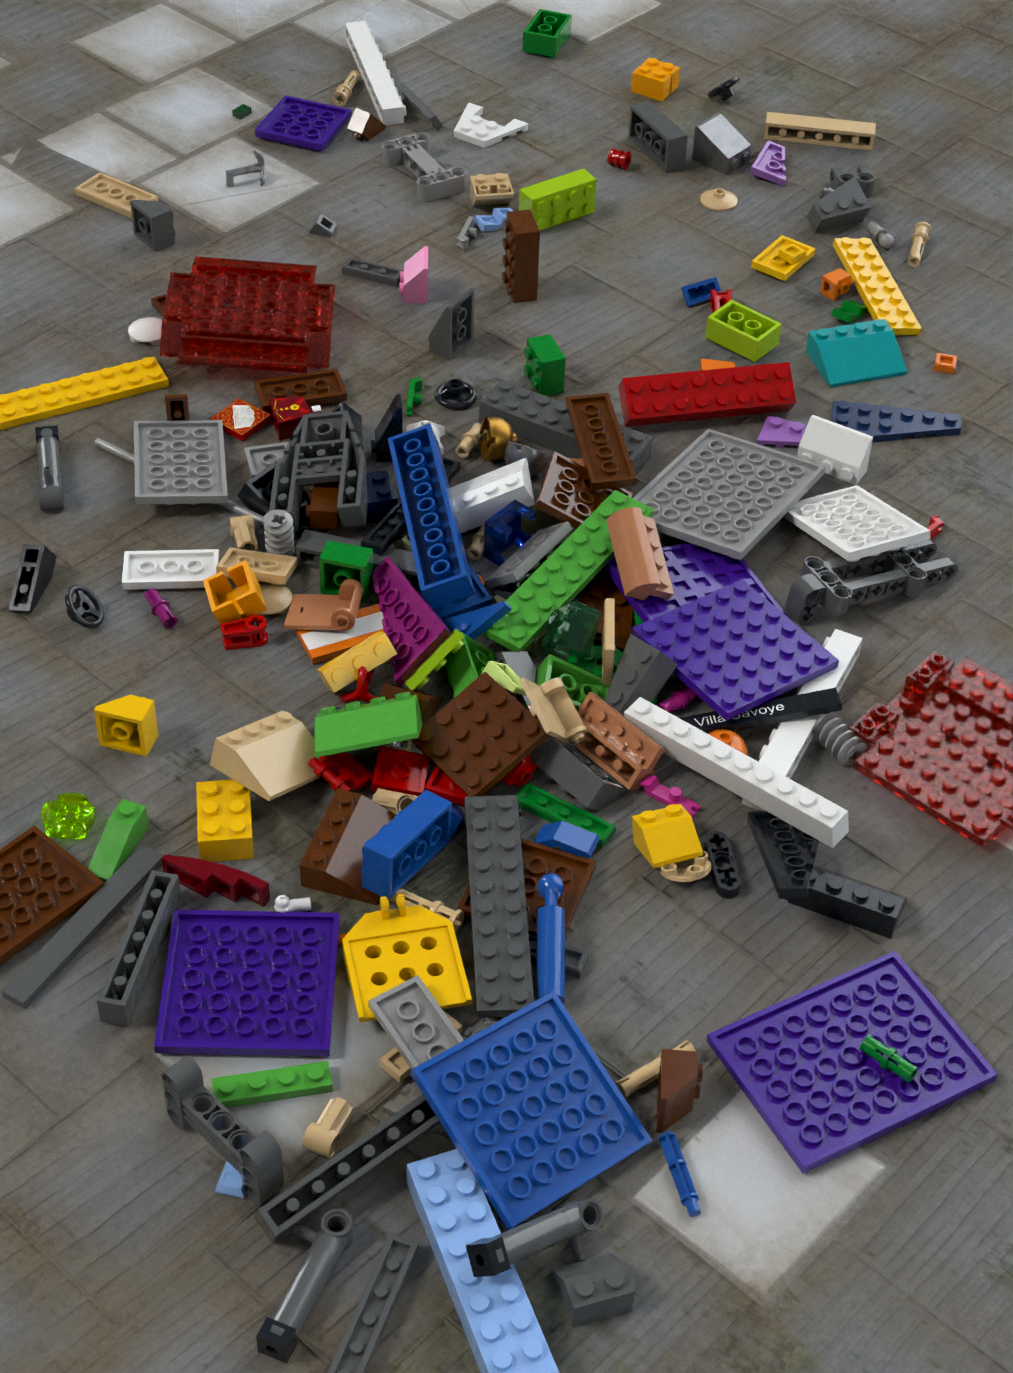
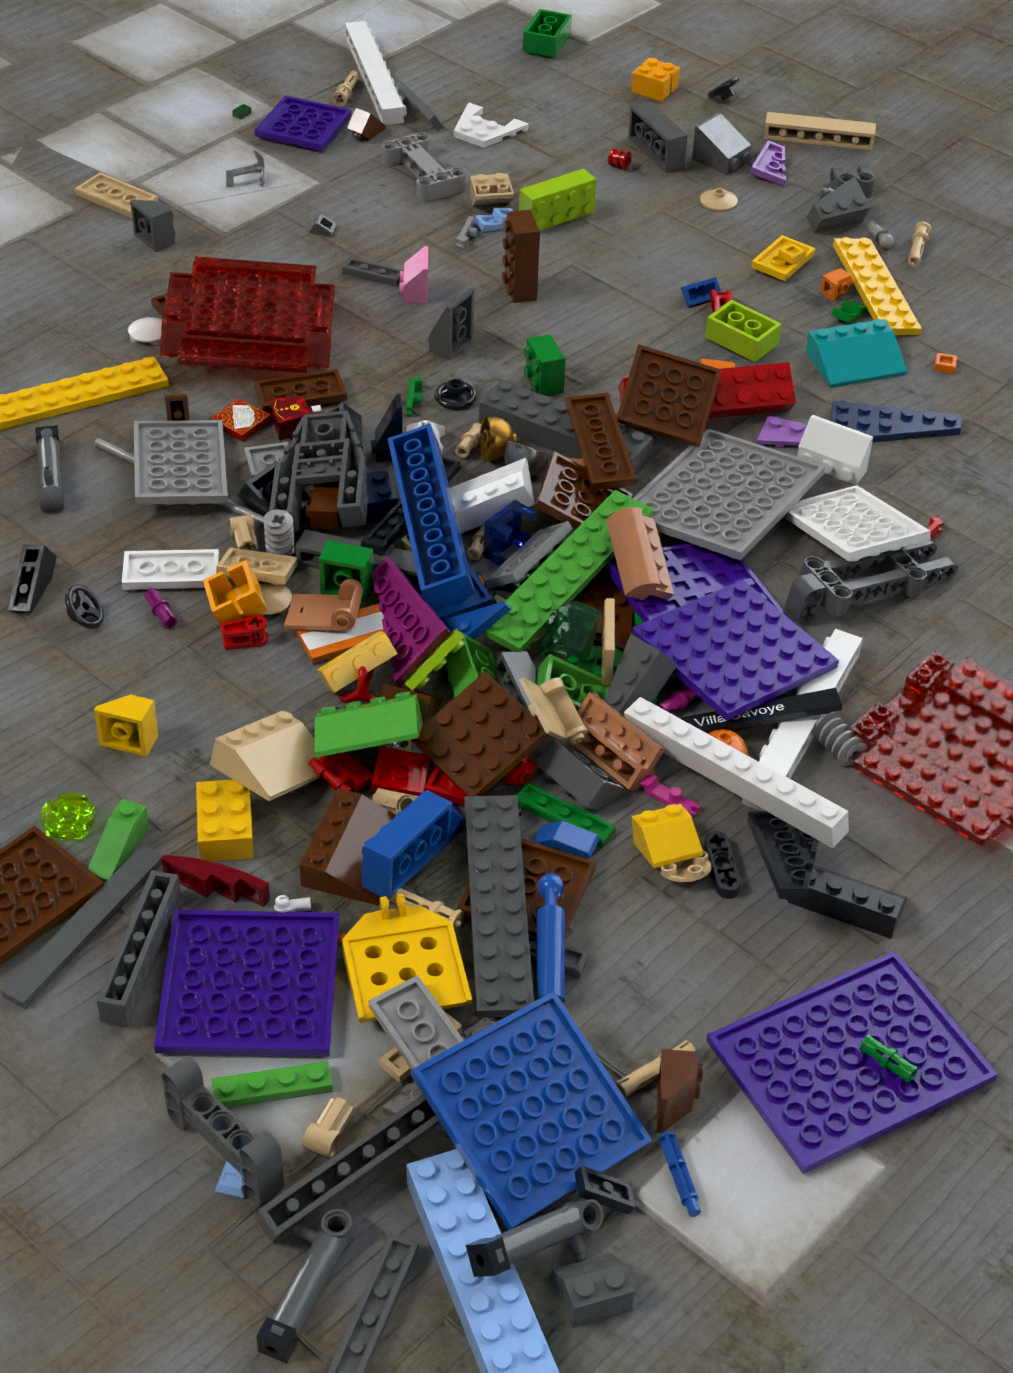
(505, 677): yellowish green slope -> none
(604, 1189): none -> black plate
(668, 395): none -> reddish brown plate

